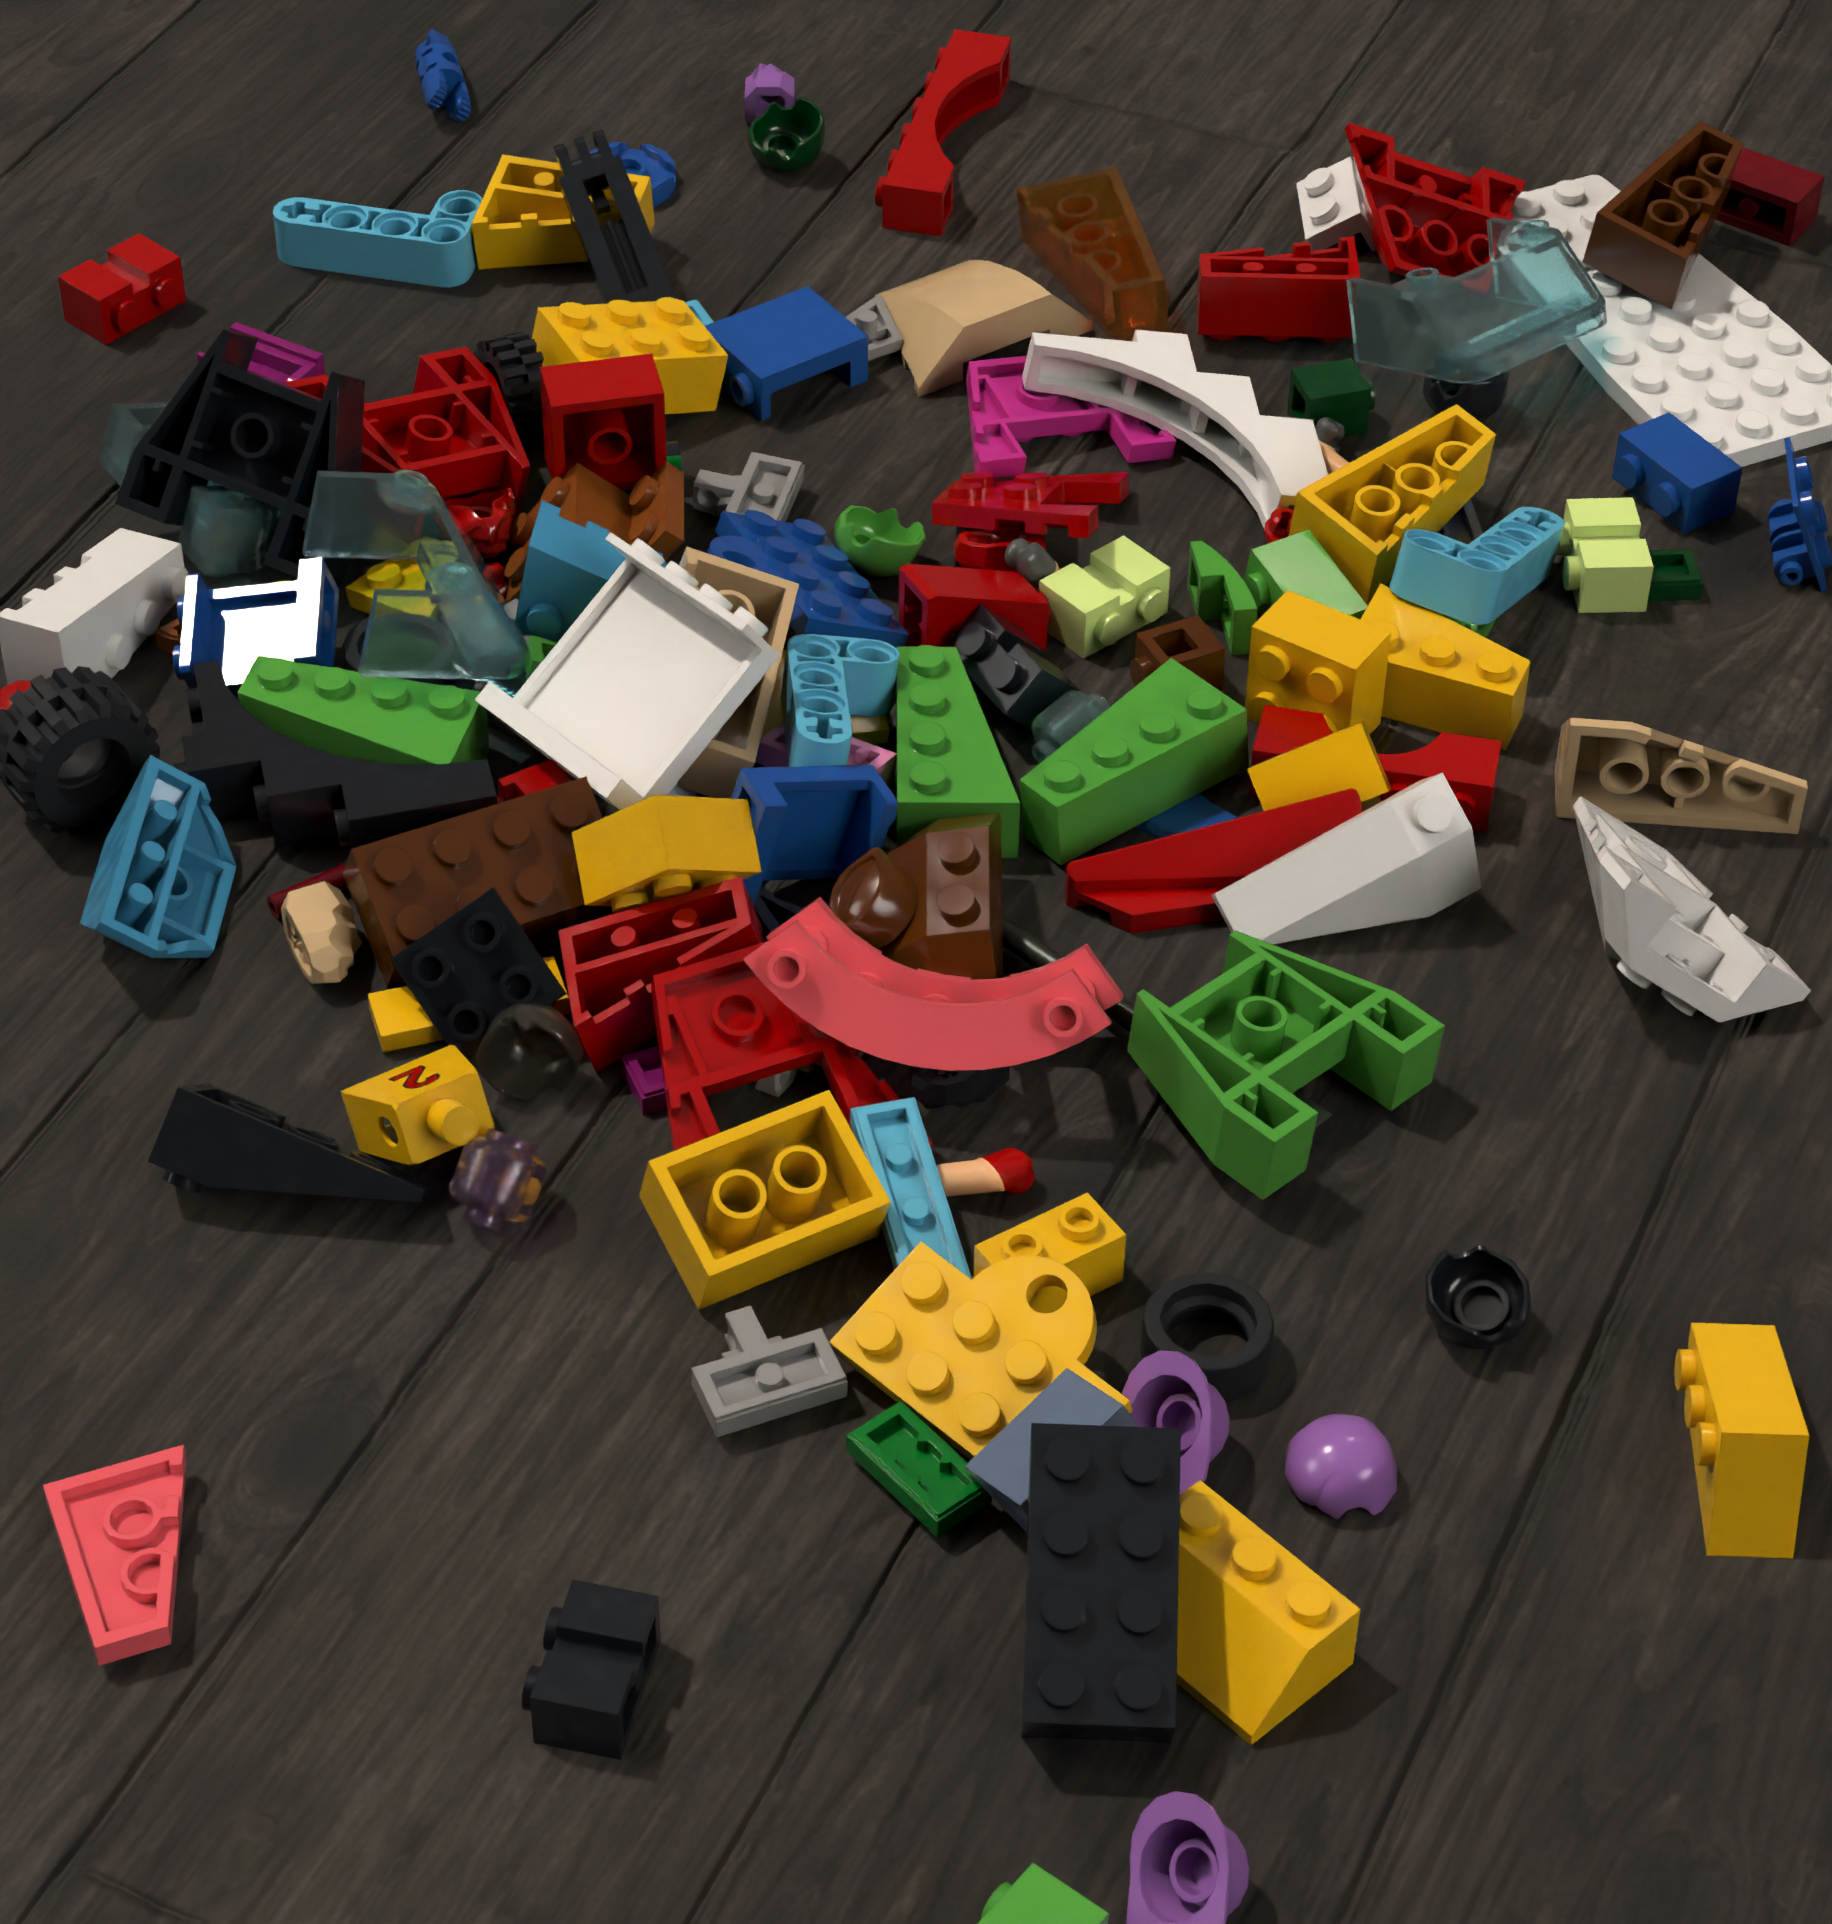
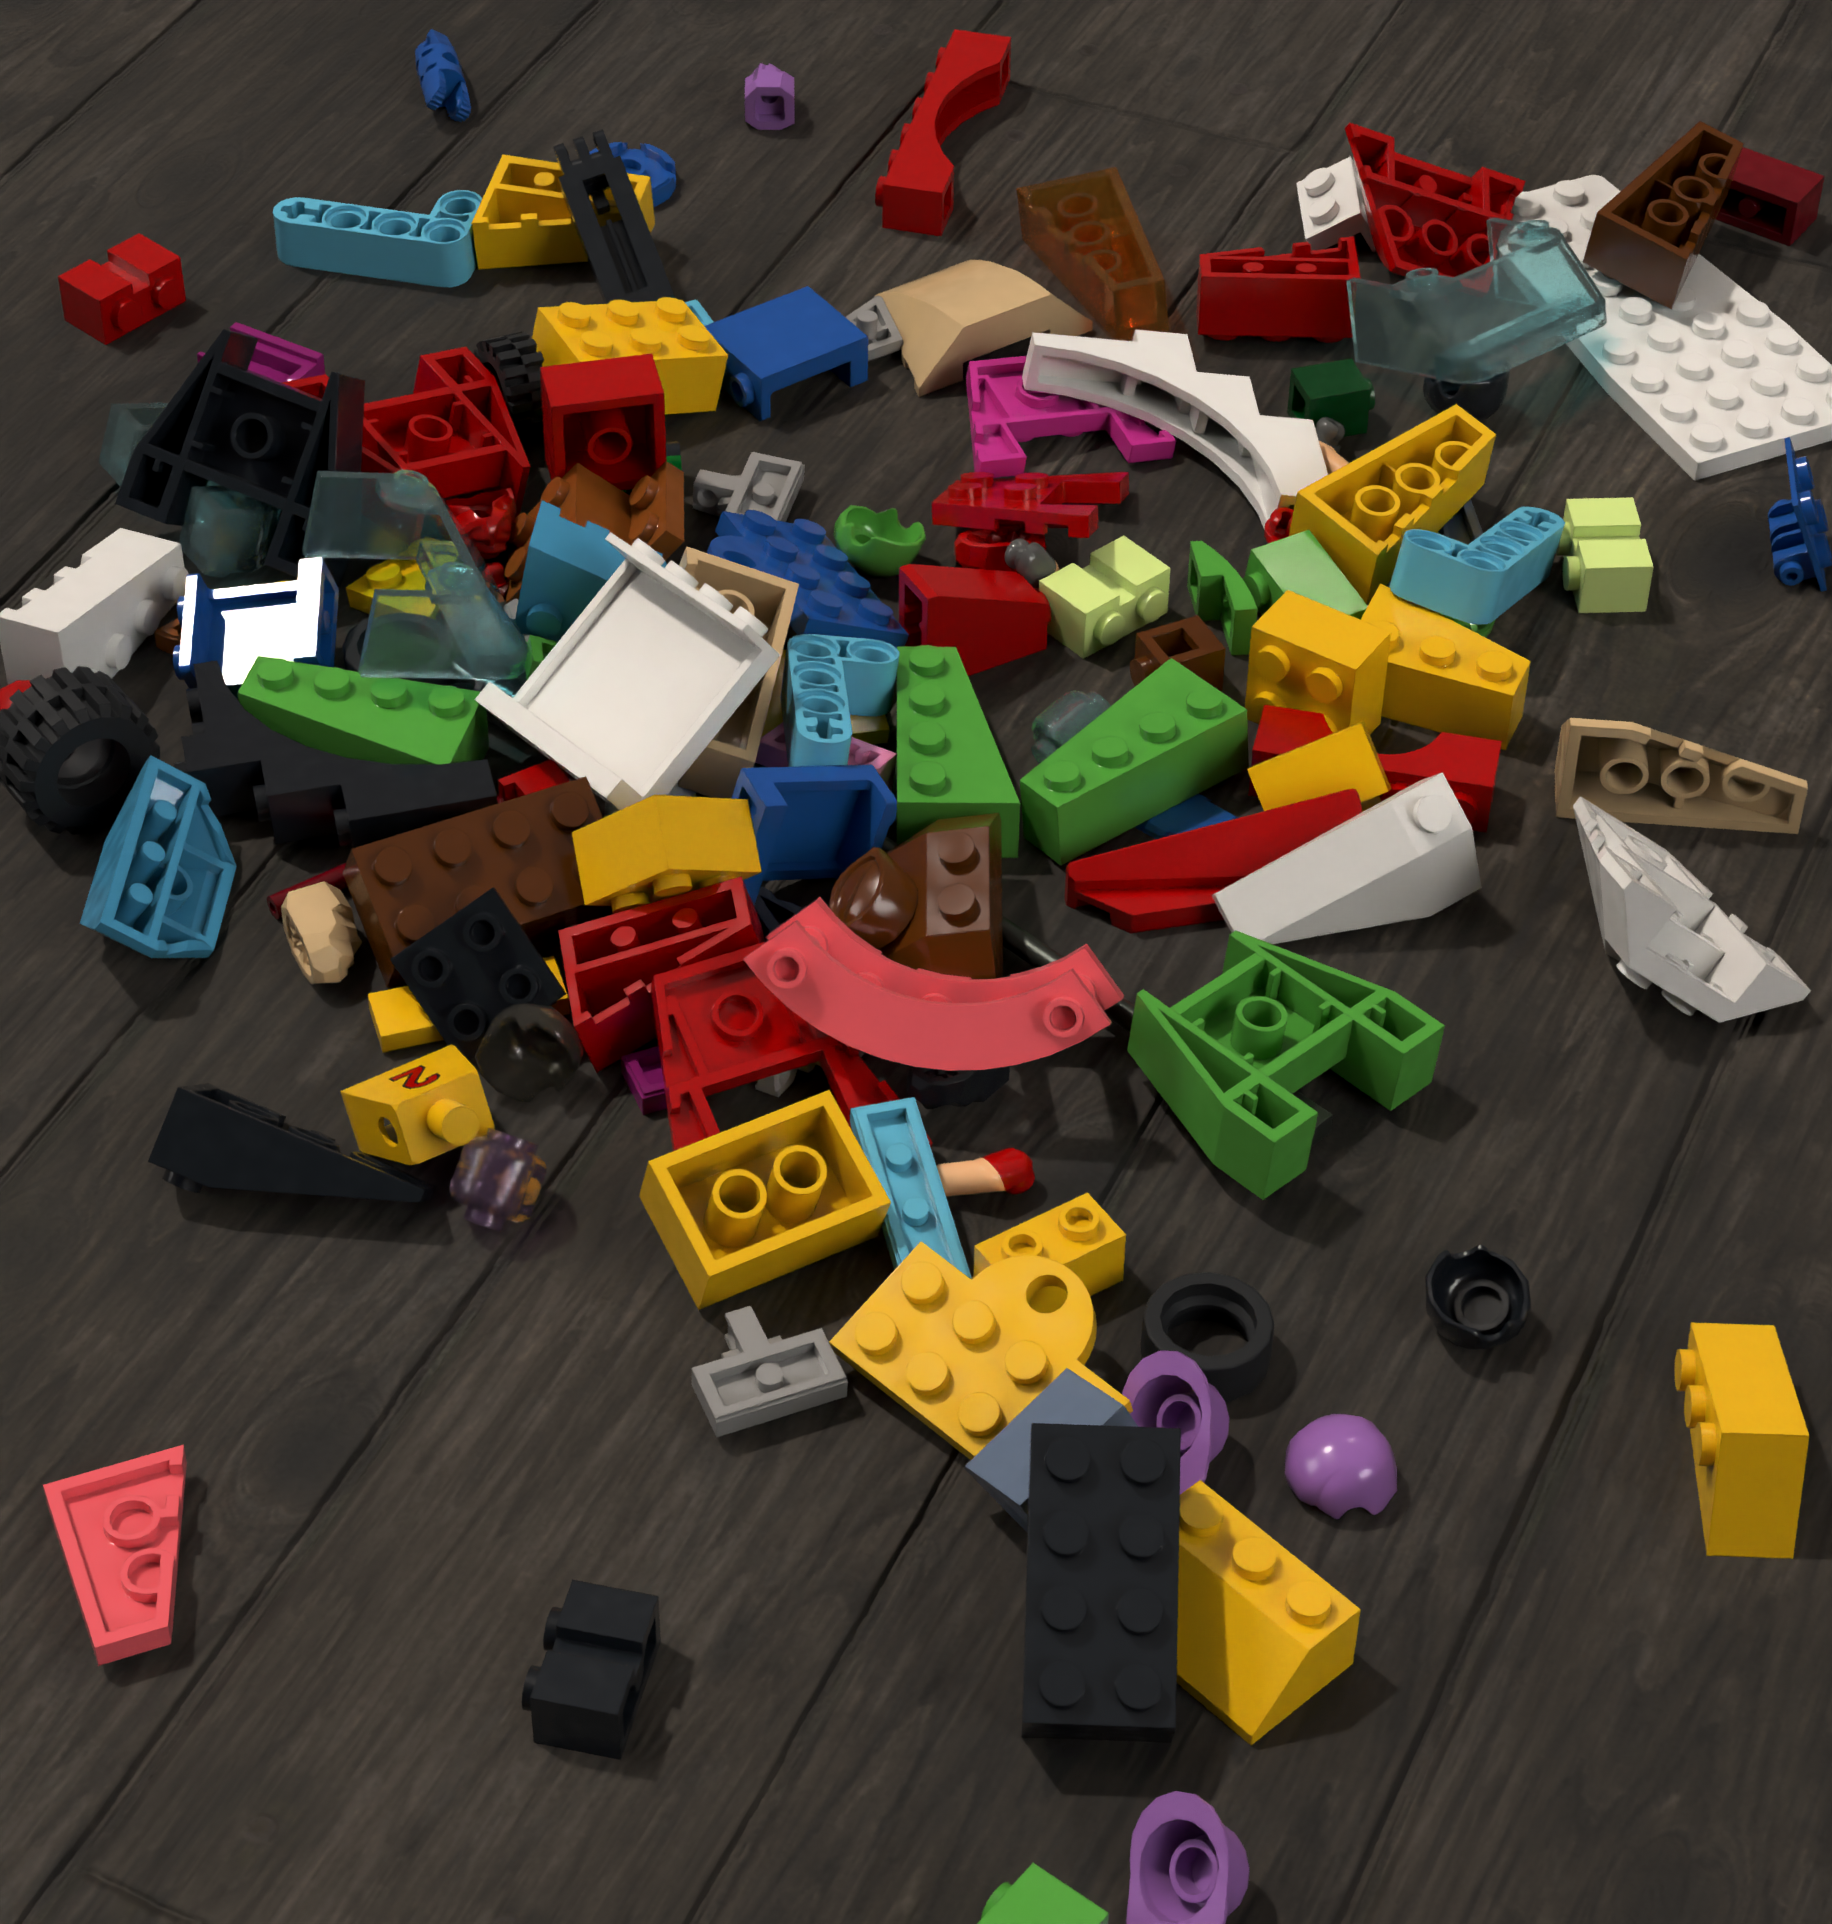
(788, 135): dark green hair -> none
(917, 1468): green plate -> none
(1009, 666): black brick -> none
(1675, 576): dark green tile -> none
(1677, 472): blue brick -> none

